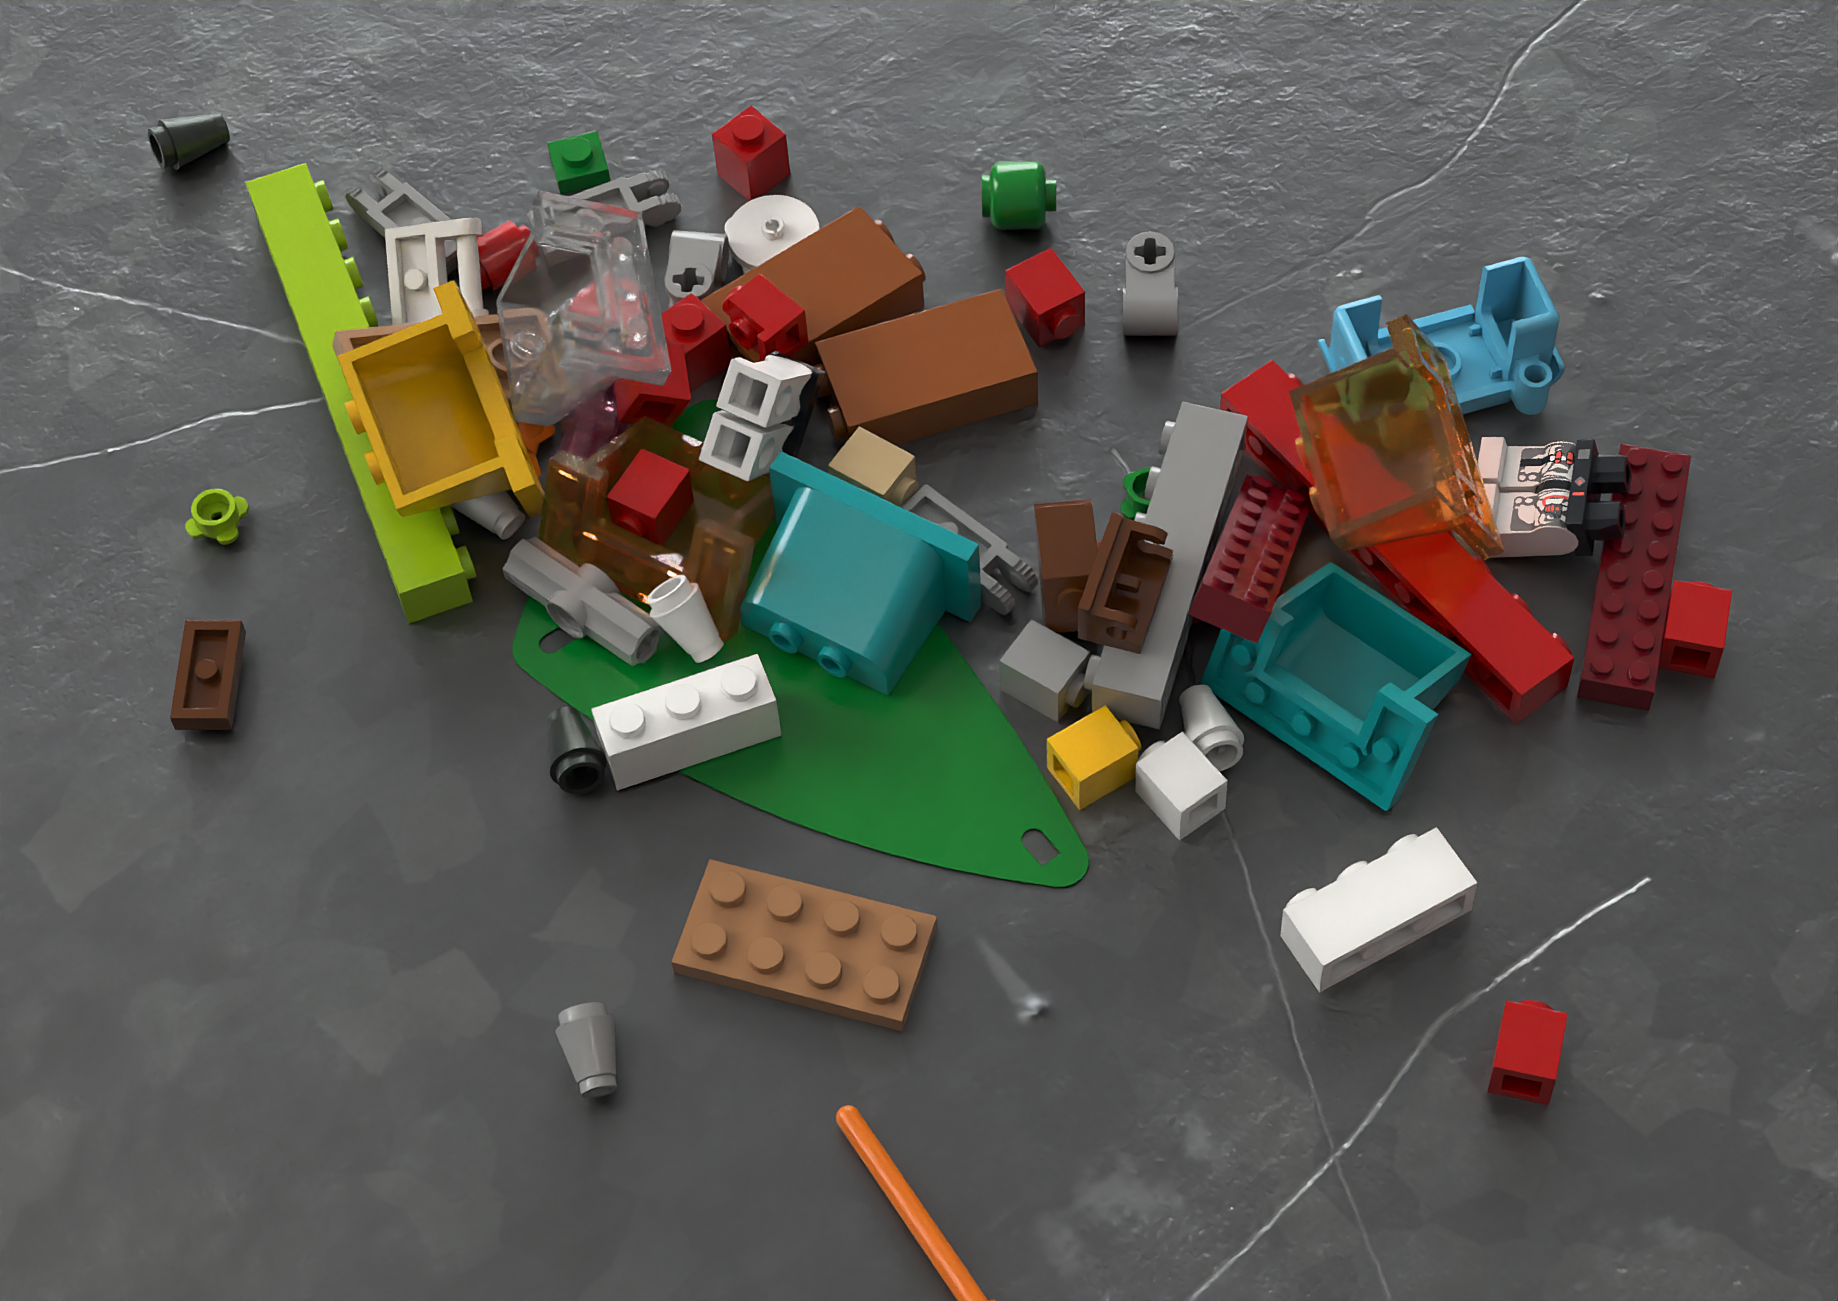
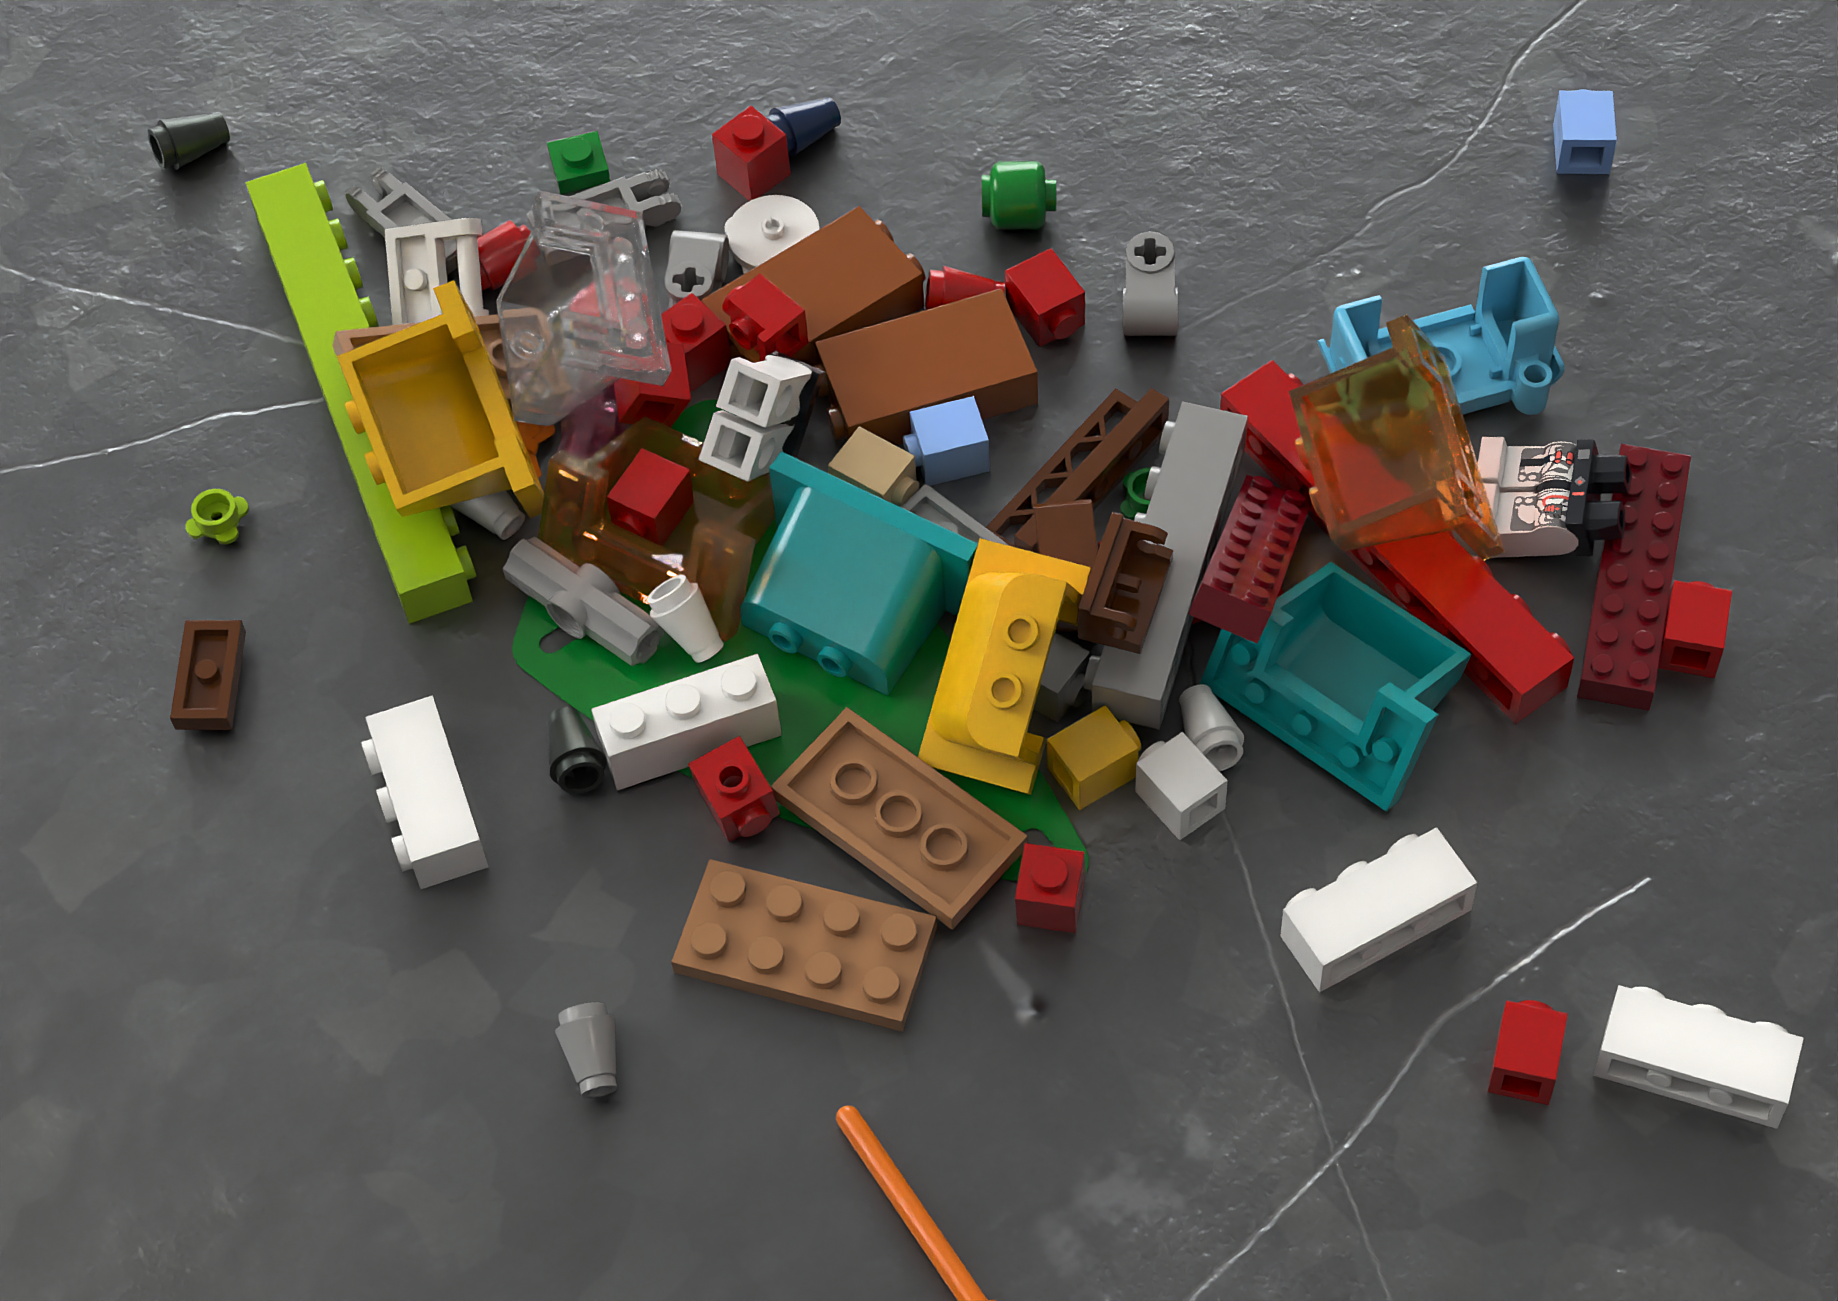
(423, 793): none -> white brick
(734, 789): none -> red brick
(805, 122): none -> dark blue cone
(899, 817): none -> medium nougat plate
(948, 441): none -> light blue brick
(955, 285): none -> red cone
(998, 665): none -> yellow windscreen
(1050, 888): none -> red brick
(1102, 469): none -> reddish brown fence
(1584, 132): none -> light blue brick
(1699, 1055): none -> white brick

